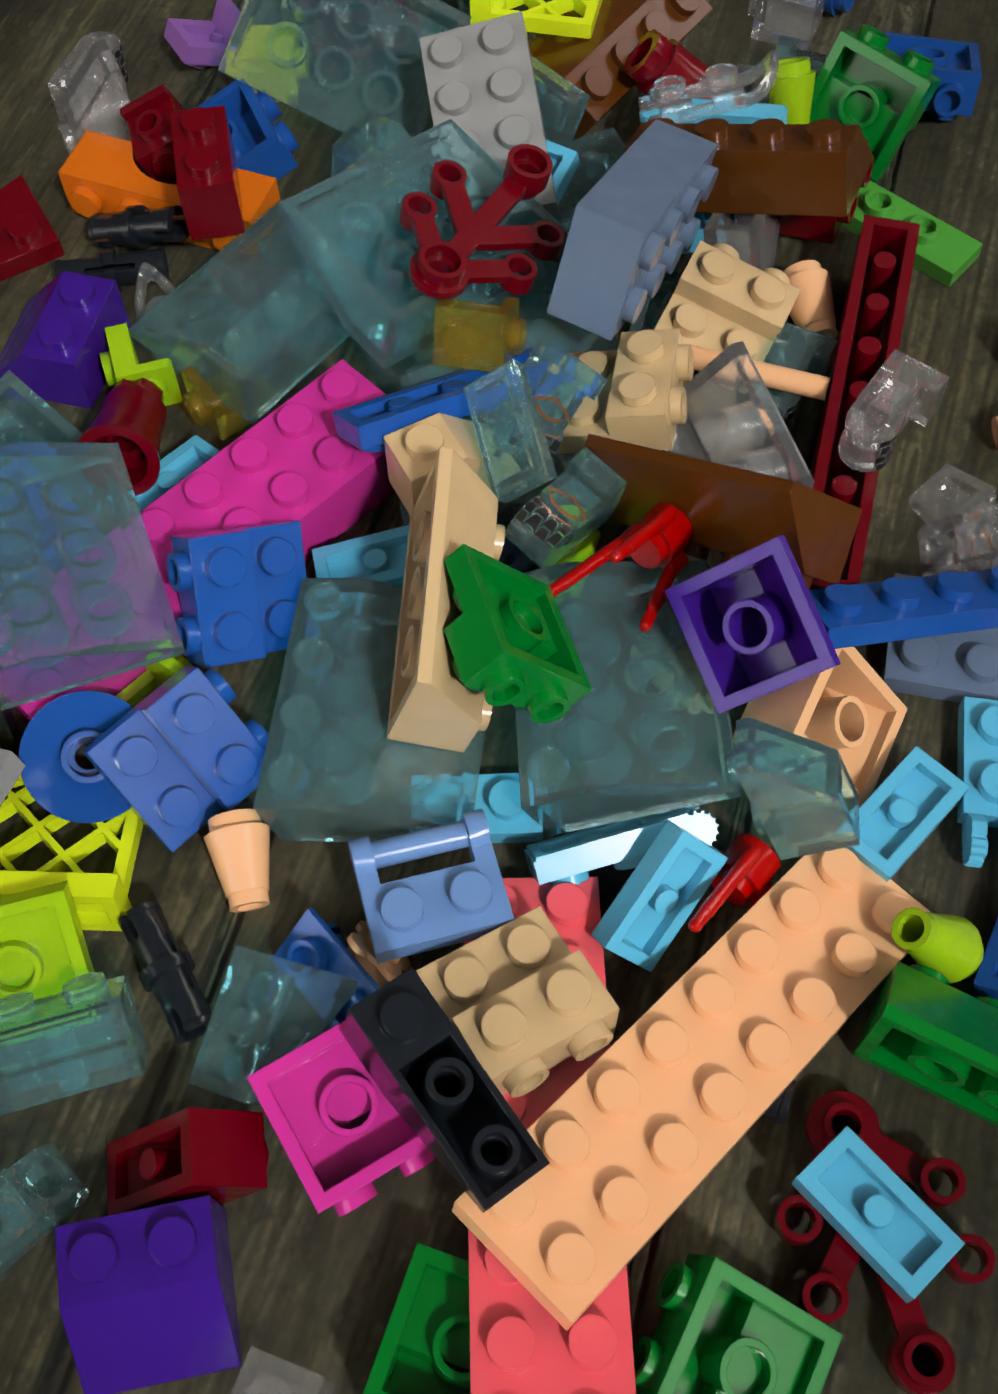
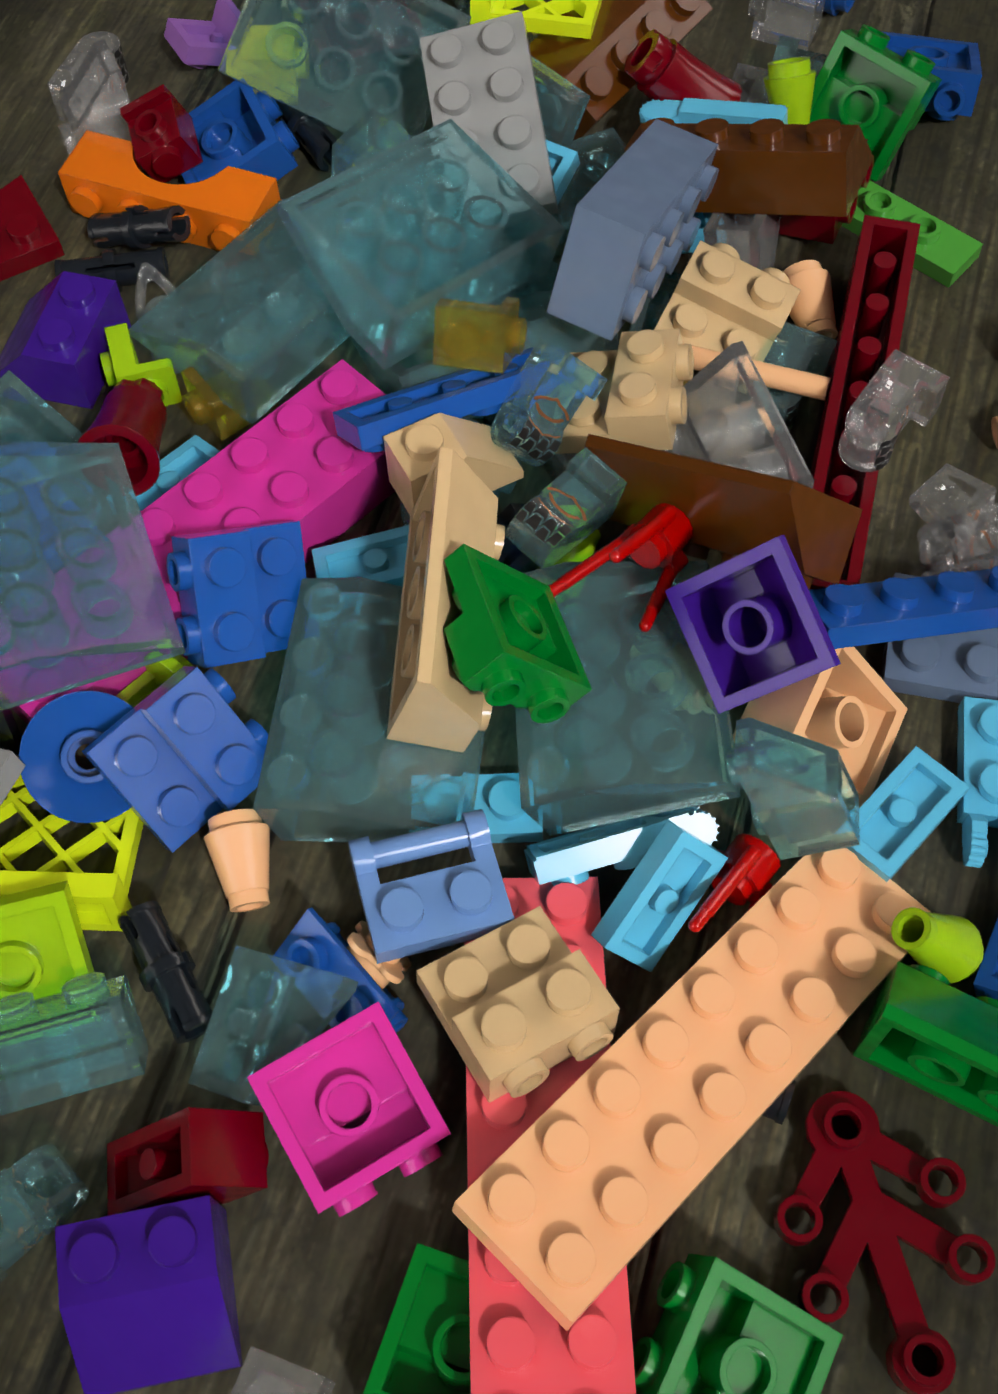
(207, 172): dark red brick -> none
(310, 135): none -> black pin
(442, 1089): black slope -> none
(444, 267): dark red plant -> none
(509, 431): clear light blue plate -> none
(720, 83): clear piece -> none
(878, 1214): medium azure plate -> none

